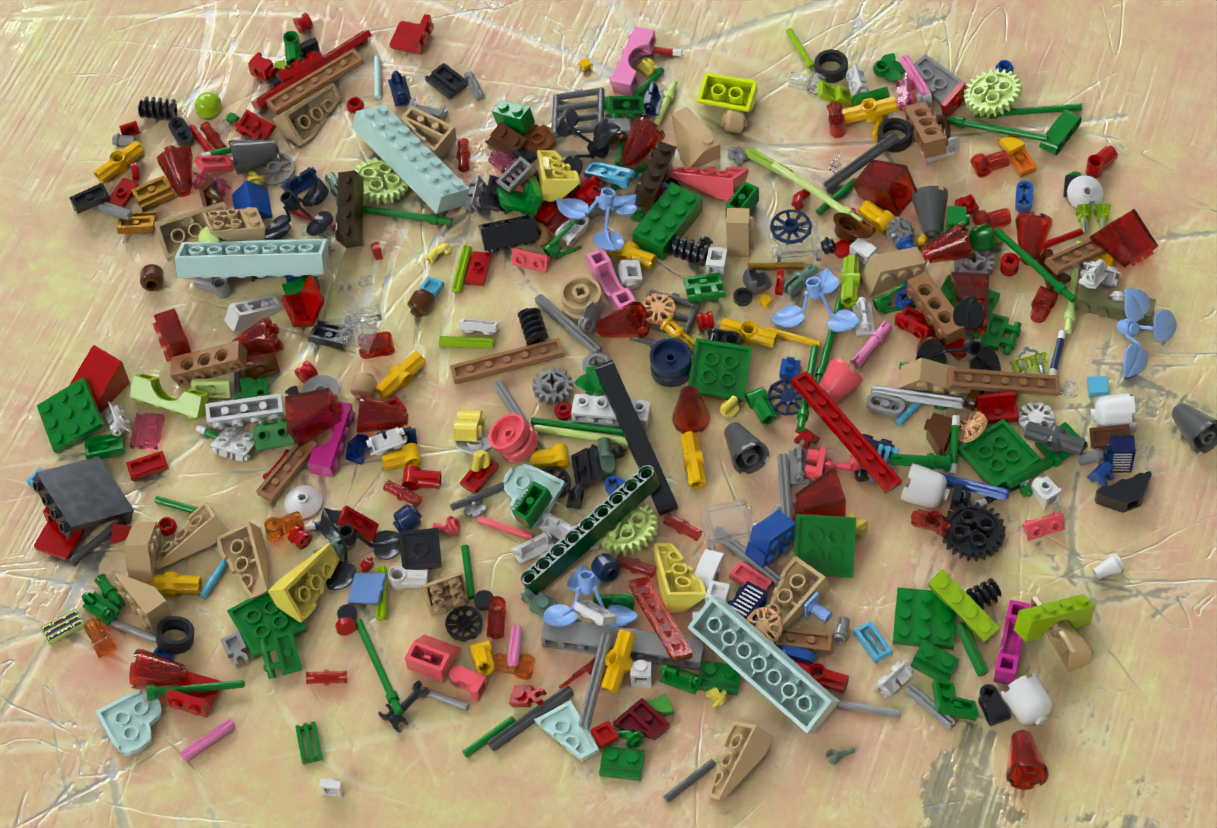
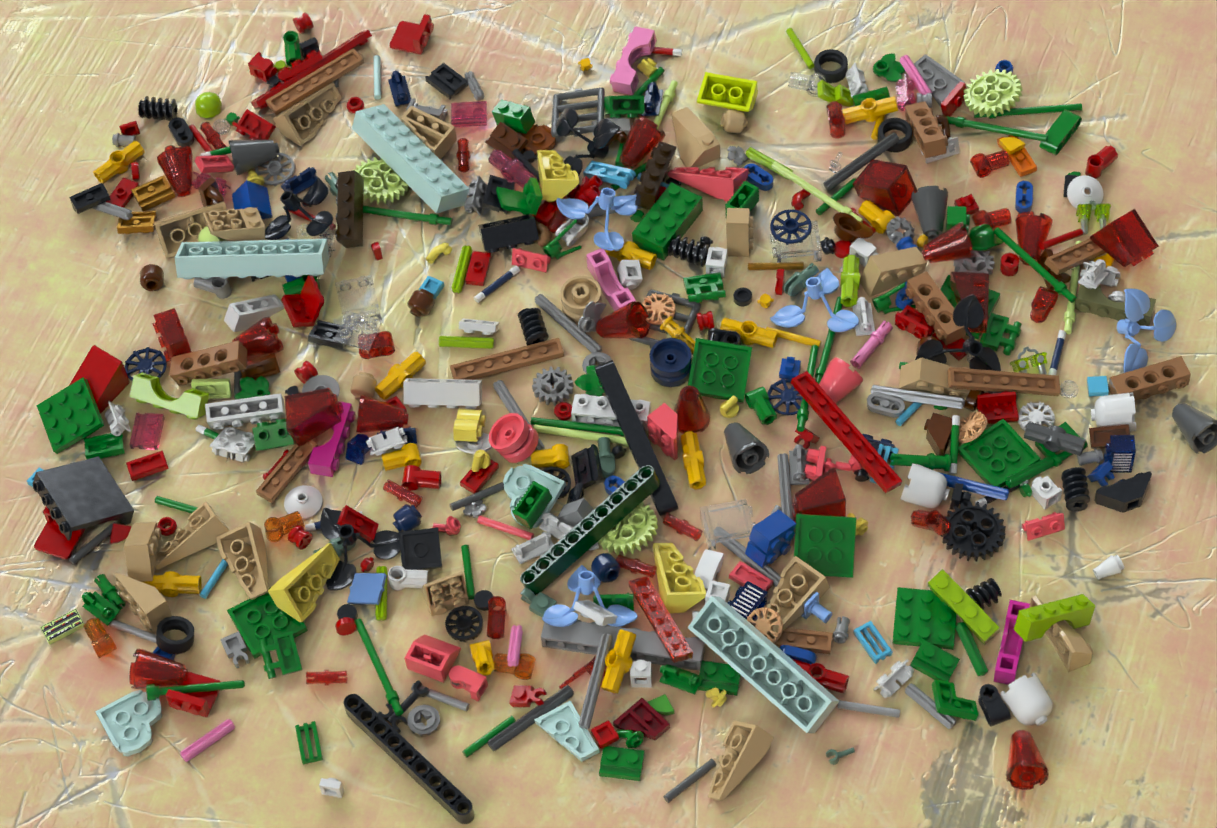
(145, 365): none -> dark blue wheel
(413, 765): none -> black beam
(429, 713): none -> light grey gear
(442, 392): none -> white brick
(469, 114): none -> clear pink plate
(496, 284): none -> dark blue bar
(516, 167): light grey slope -> none
(574, 512): none -> light grey slope
(664, 430): none -> coral slope
(756, 282): dark grey hair -> none
(759, 176): none -> blue beam
(1075, 489): none -> black piece
(1156, 374): none -> medium nougat brick

